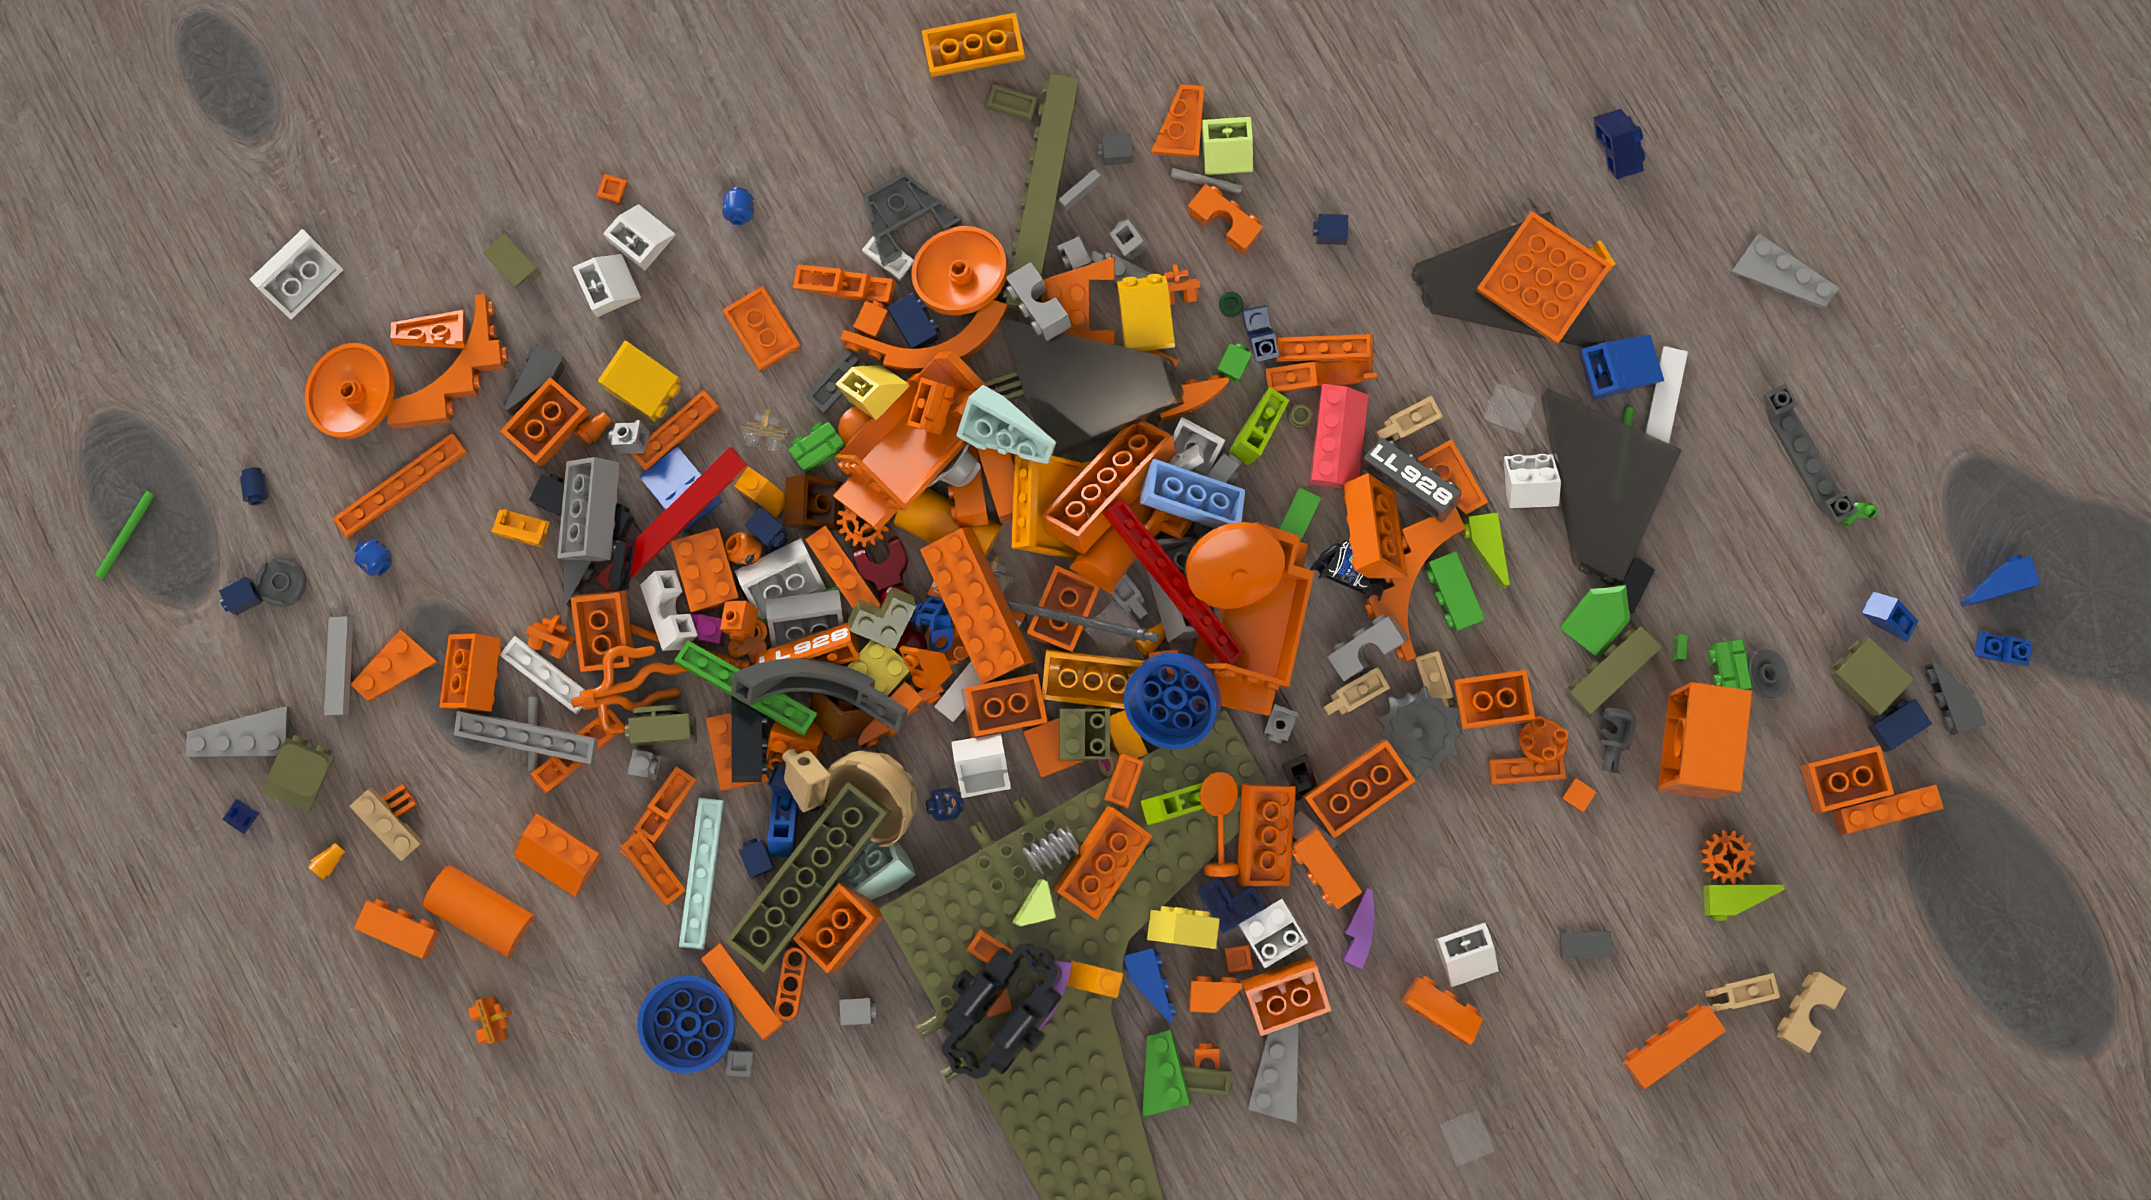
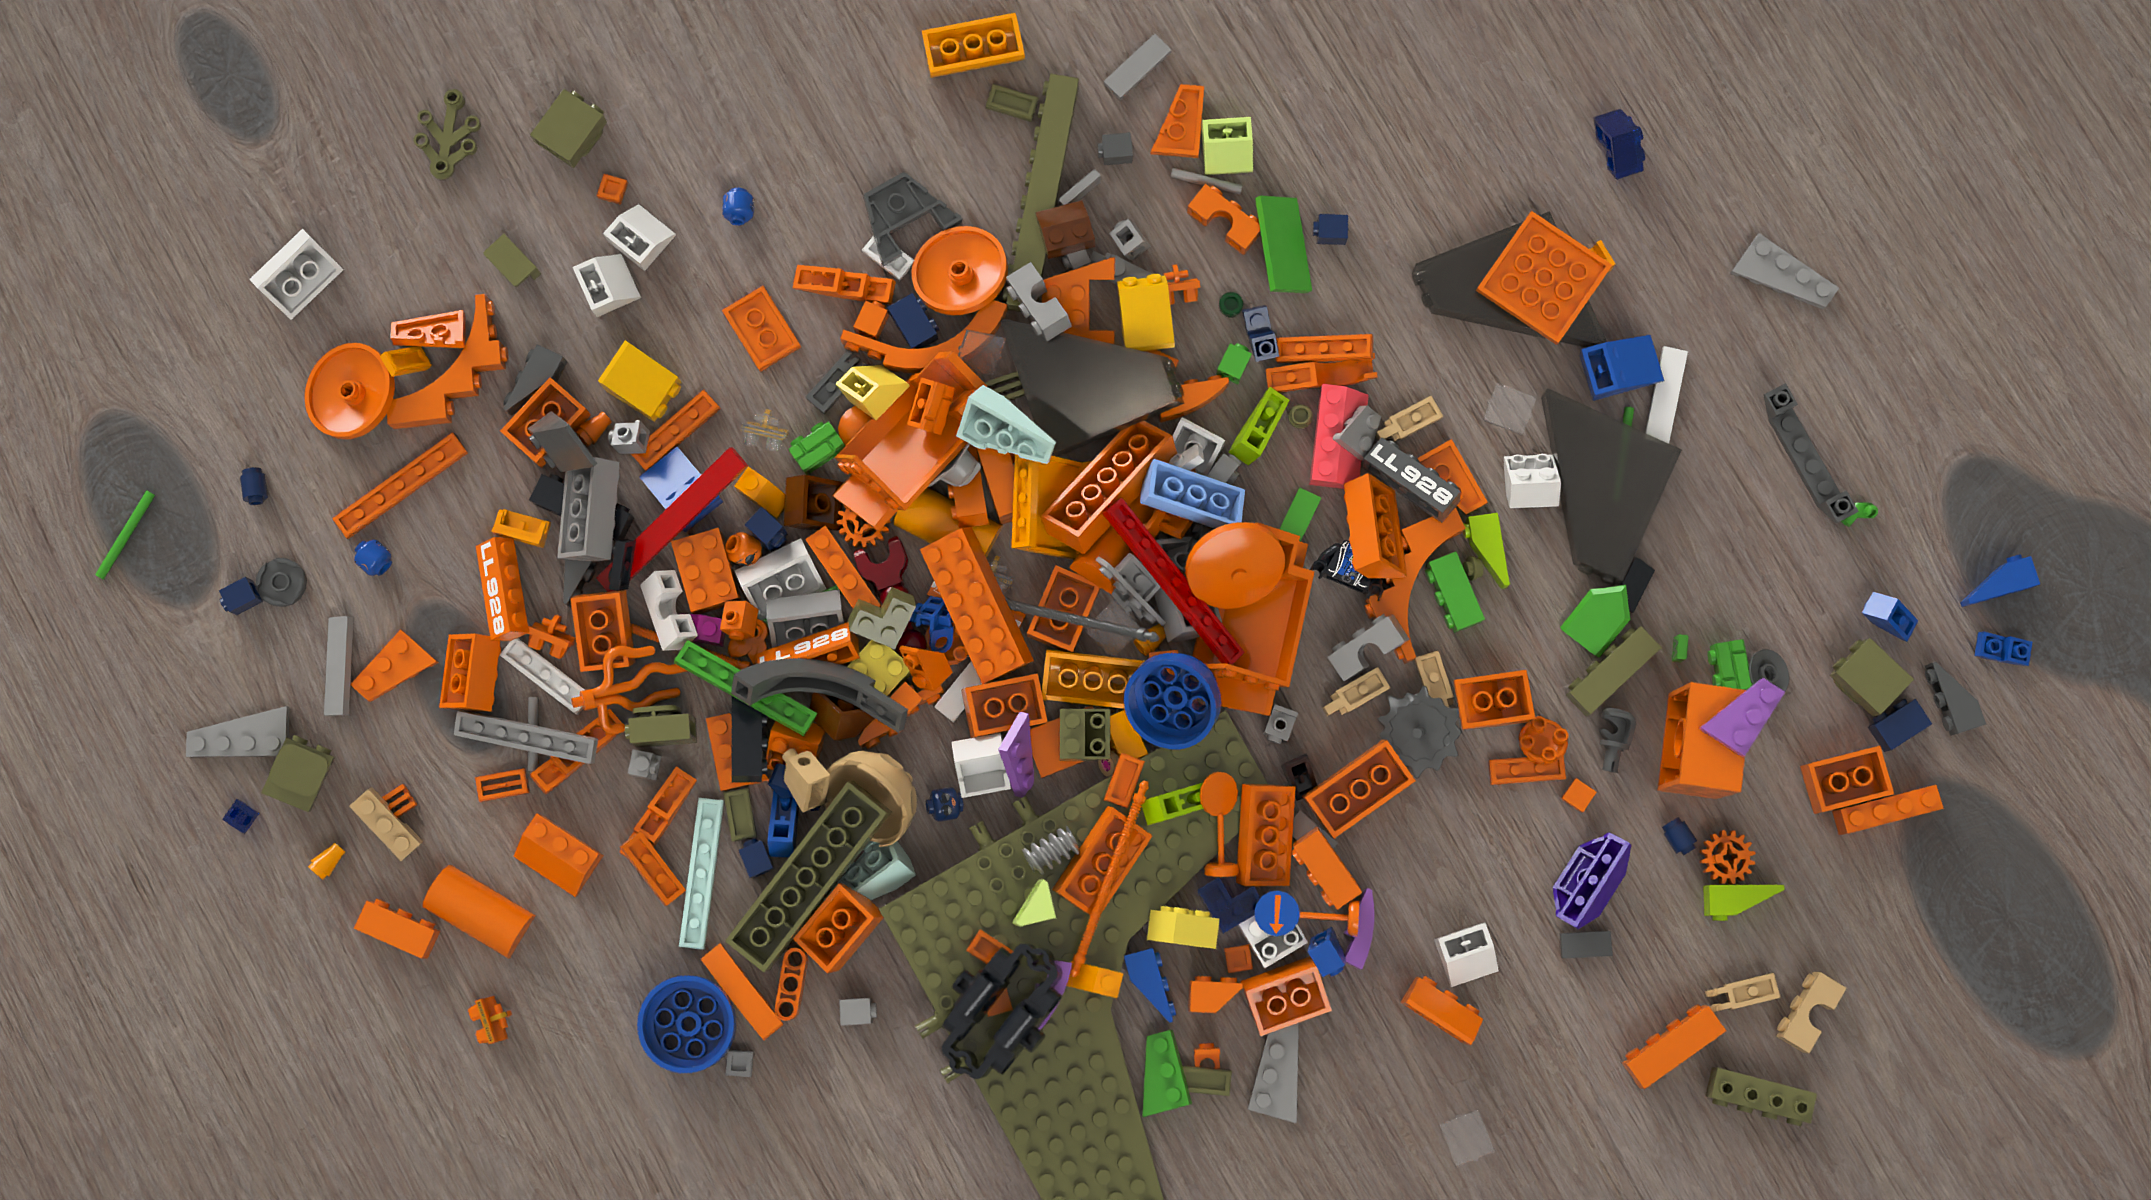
(405, 360): none -> light orange tile
(447, 137): none -> olive plant
(502, 589): none -> orange brick
(522, 781): none -> orange tile
(560, 444): none -> dark grey slope
(569, 128): none -> olive brick
(740, 814): none -> olive tile
(981, 351): none -> clear piece
(1017, 755): none -> medium lavender wing
(1065, 229): none -> reddish brown slope
(1136, 581): none -> light grey bracket
(1137, 66): none -> light grey tile
(1138, 799): none -> orange hose
(1279, 914): none -> blue piece
(1283, 244): none -> bright green tile
(1327, 953): none -> blue slope
(1359, 432): none -> light grey wing
(1473, 568): none -> olive plate
(1591, 879): none -> dark purple wedge
(1679, 836): none -> dark blue brick
(1744, 717): none -> medium lavender wing
(1761, 1095): none -> olive brick

